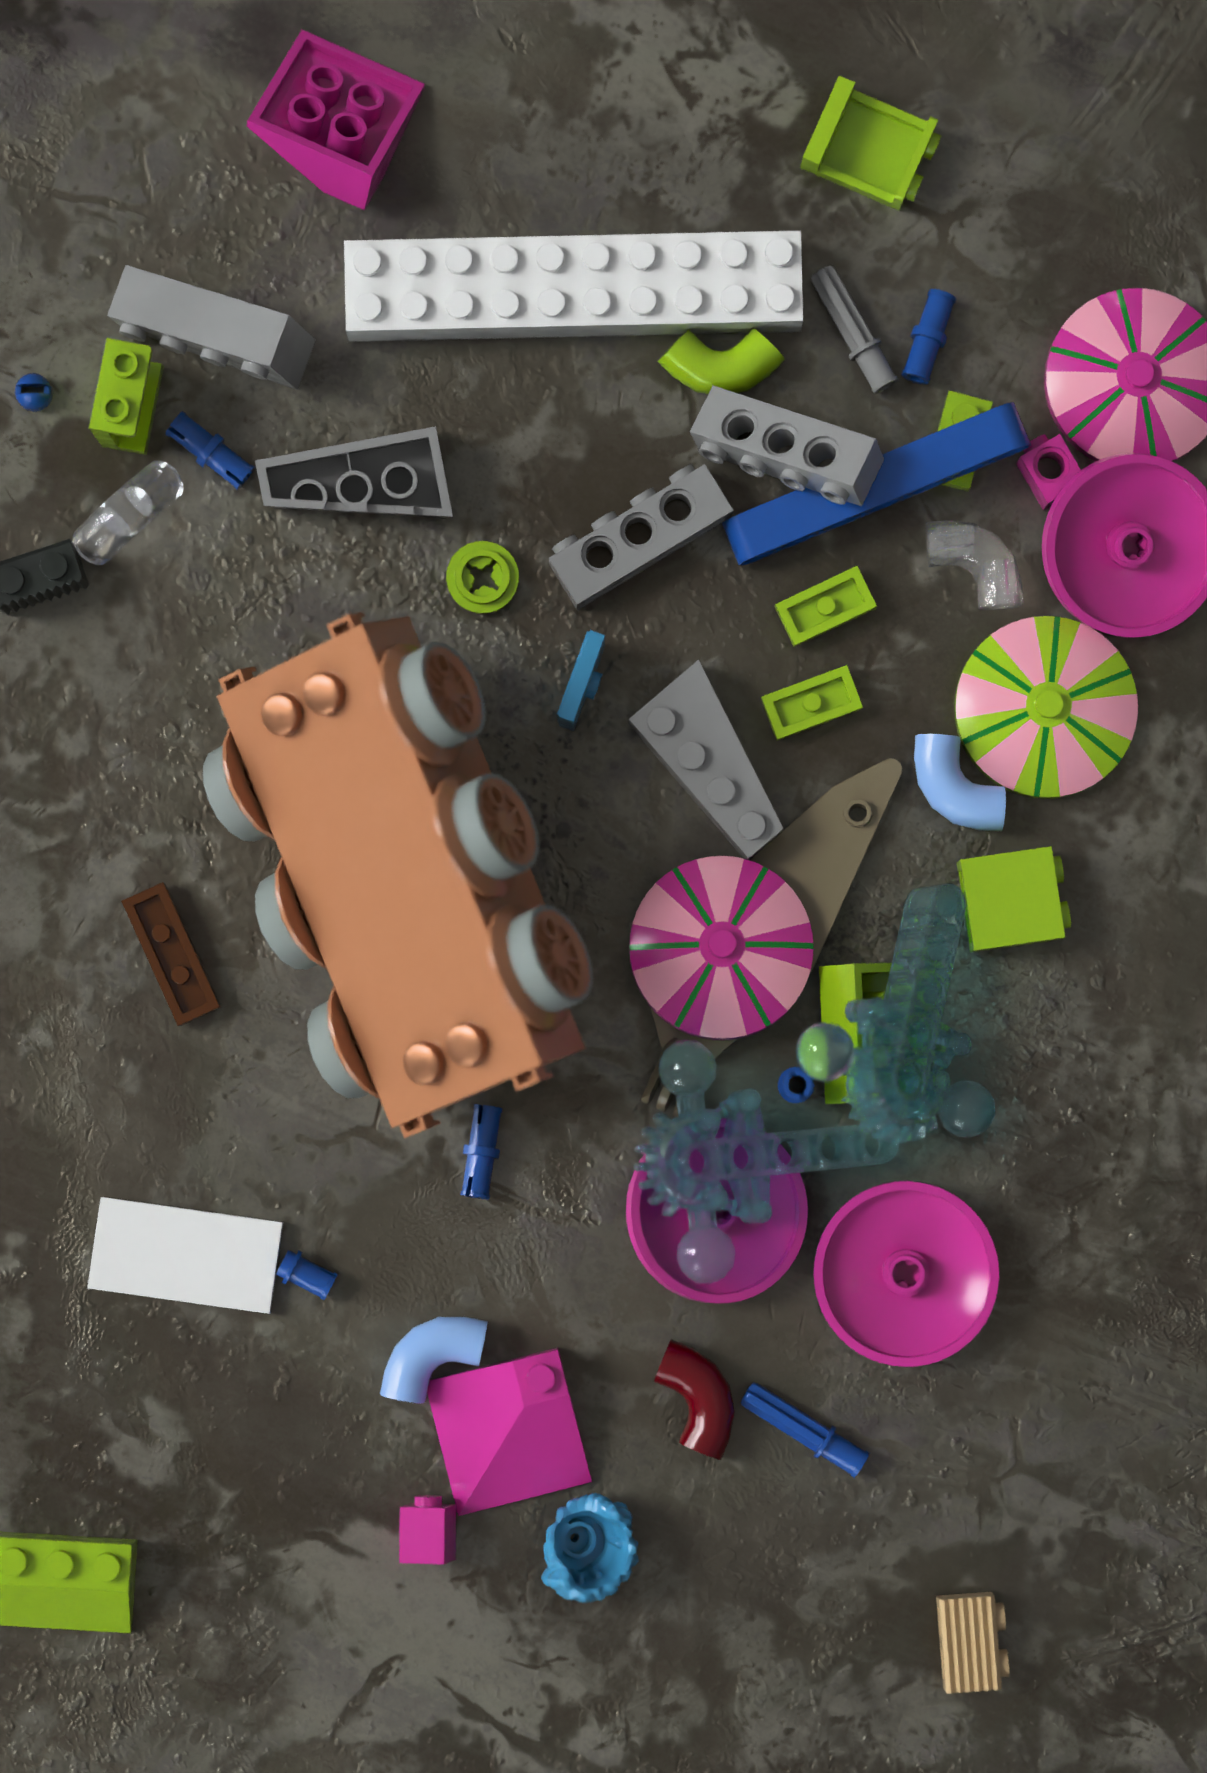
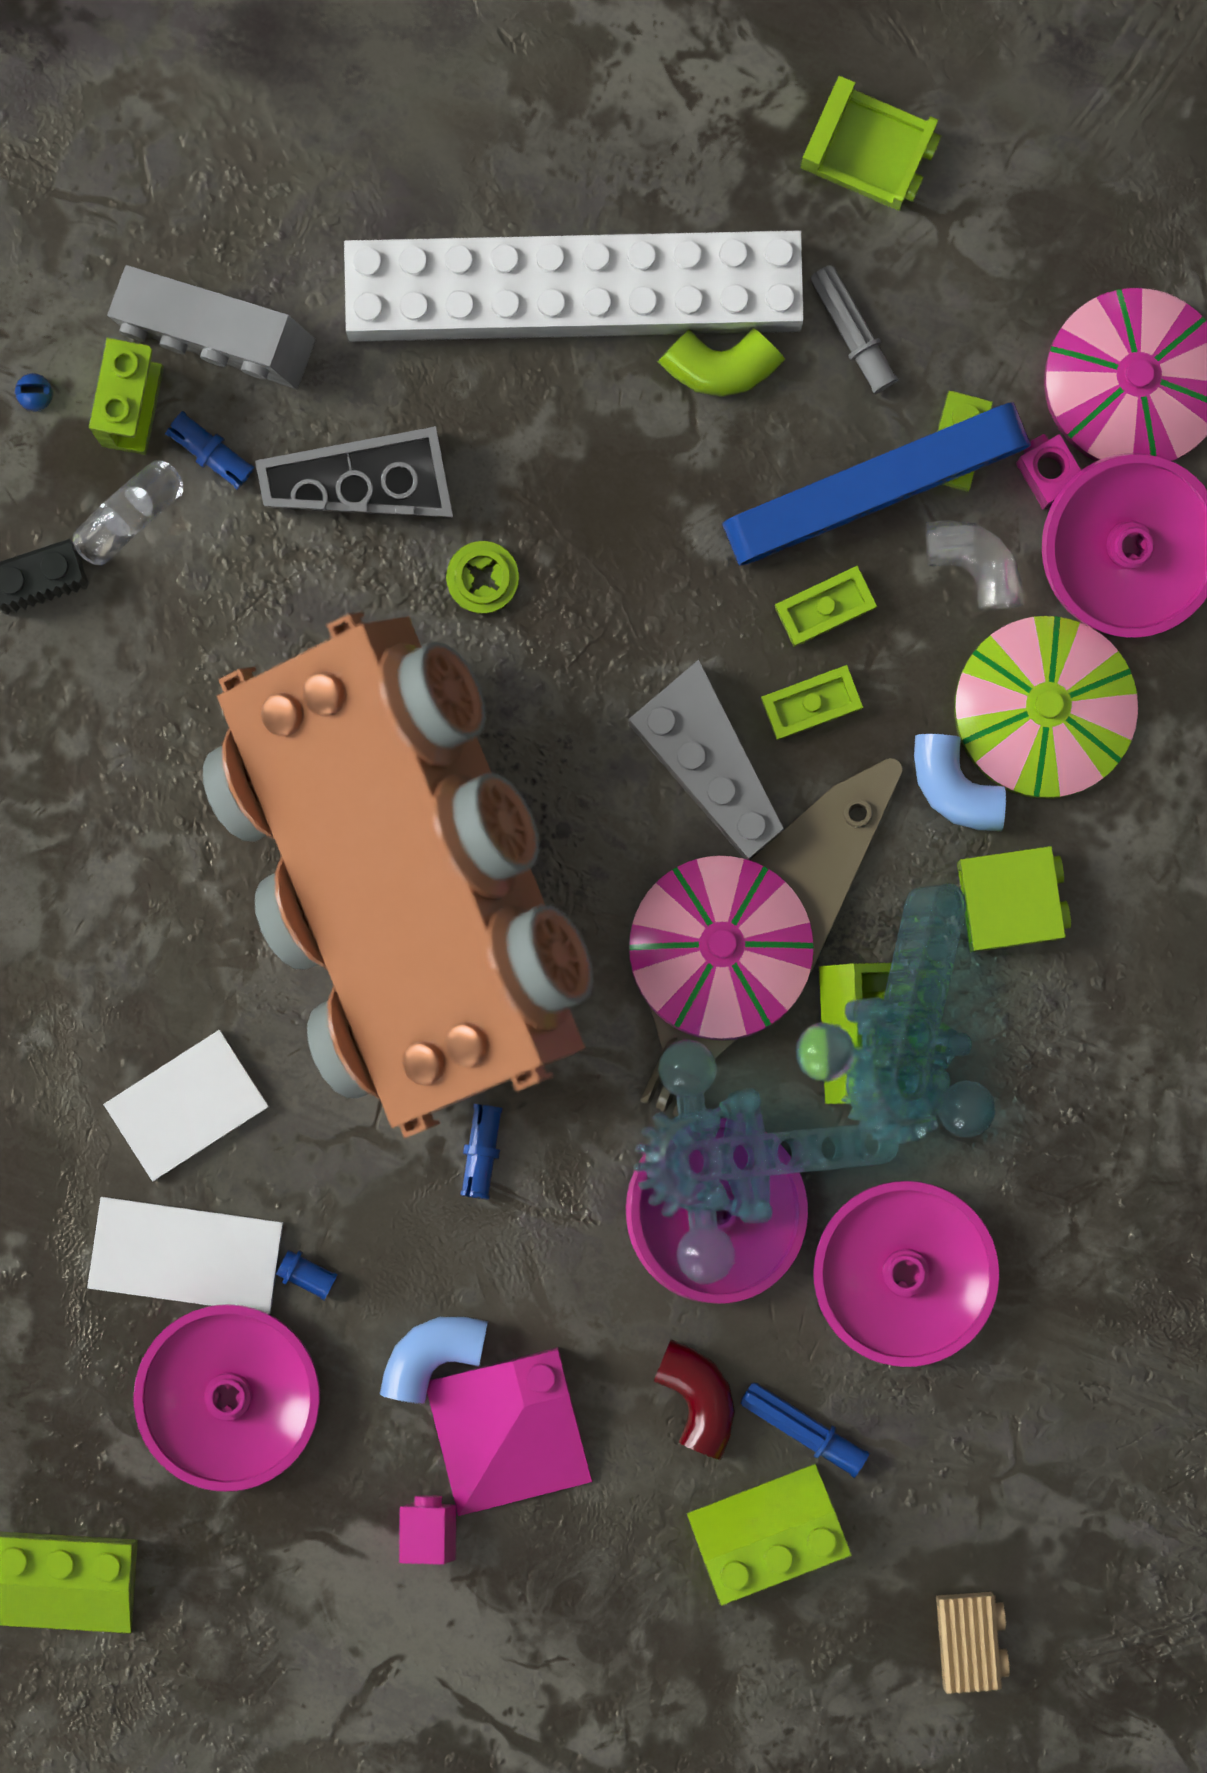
(171, 954): reddish brown plate -> none
(186, 1105): none -> white tile
(226, 1397): none -> dark pink dish
(335, 116): dark pink slope -> none
(583, 680): dark azure plate -> none
(586, 583): light grey brick -> none
(598, 1554): dark azure hair -> none
(730, 414): light grey brick -> none
(768, 1534): none -> lime slope
(784, 1090): blue pin -> none
(928, 336): blue pin -> none

